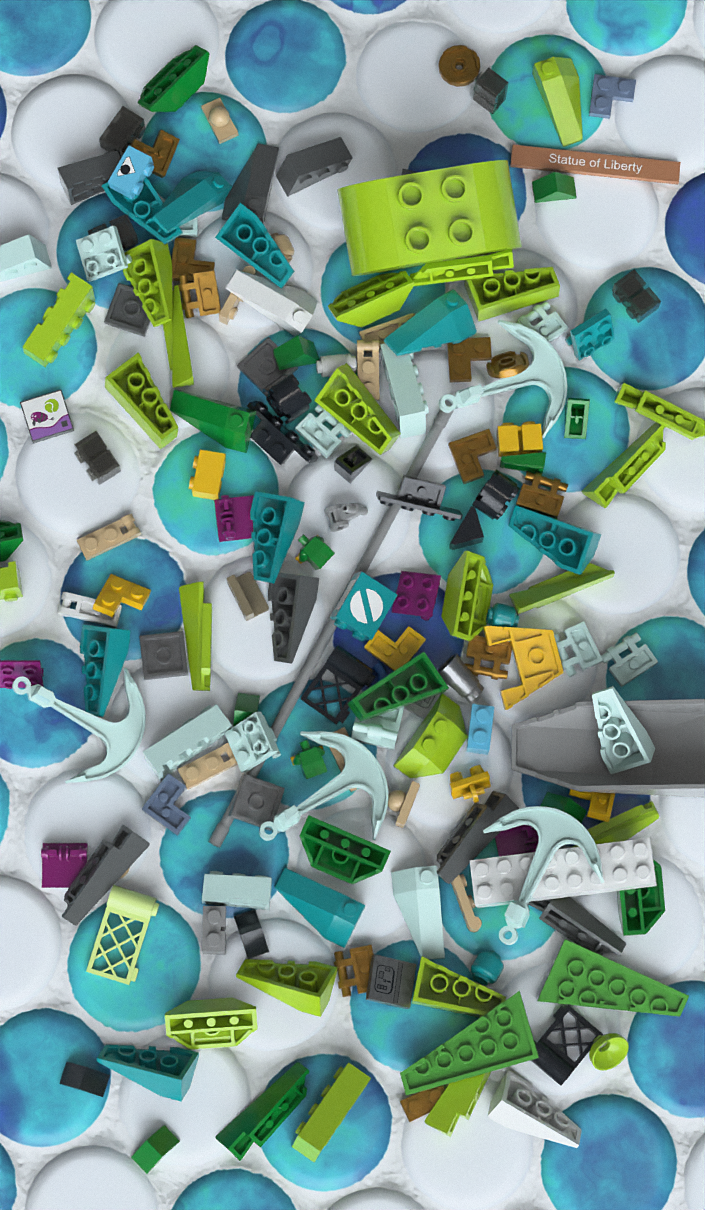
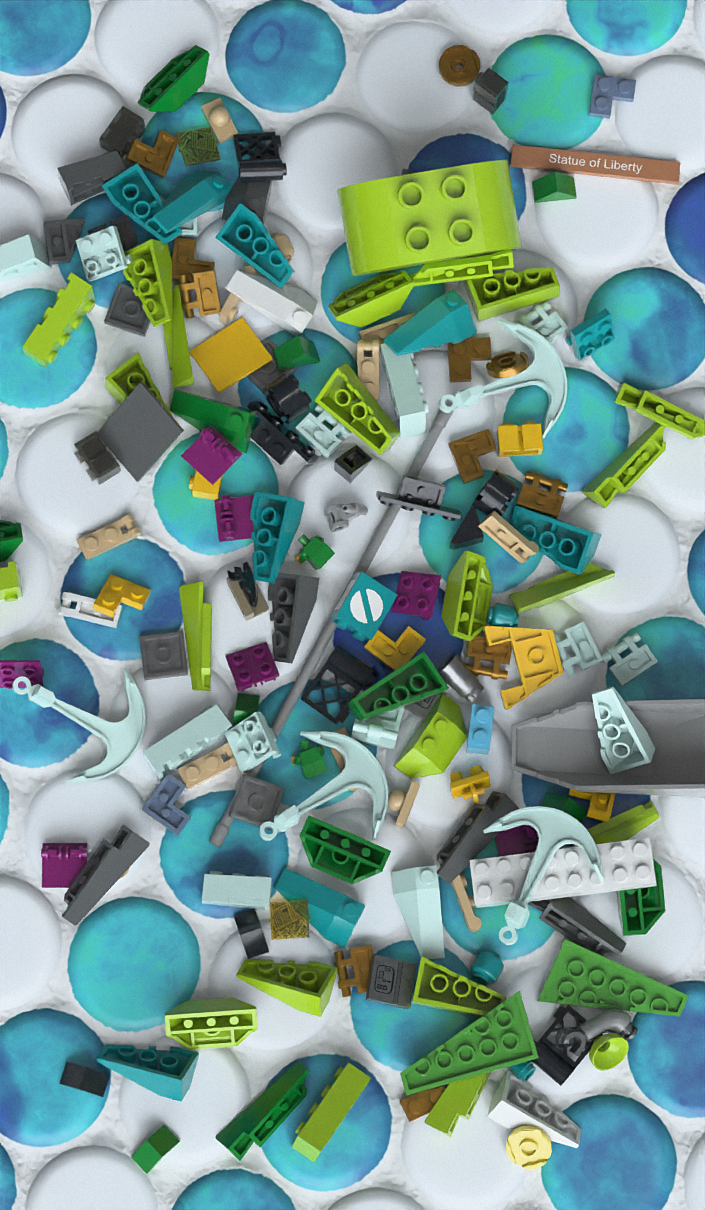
(47, 416): tile -> none
(62, 238): none -> dark grey wing
(104, 657): teal wedge -> none
(131, 172): medium azure brick -> none
(133, 906): yellowish green piece -> none
(140, 431): none -> dark grey piece
(198, 146): none -> clear yellow piece
(211, 454): none -> magenta hinge
(212, 937): light grey piece -> none
(230, 355): none -> yellow piece
(246, 582): none -> black piece
(252, 666): none -> magenta hinge
(259, 167): none -> black piece
(289, 919): none -> clear yellow piece
(313, 165): dark grey wedge -> none
(329, 363): white head -> none
(508, 537): none -> tan plate
(523, 1070): none -> teal cone
(525, 462): green slope -> none
(528, 1146): none -> light yellow tile
(561, 94): lime wedge -> none
(576, 418): green slope -> none
(607, 1021): none -> piece
(634, 297): clear smoke piece -> none

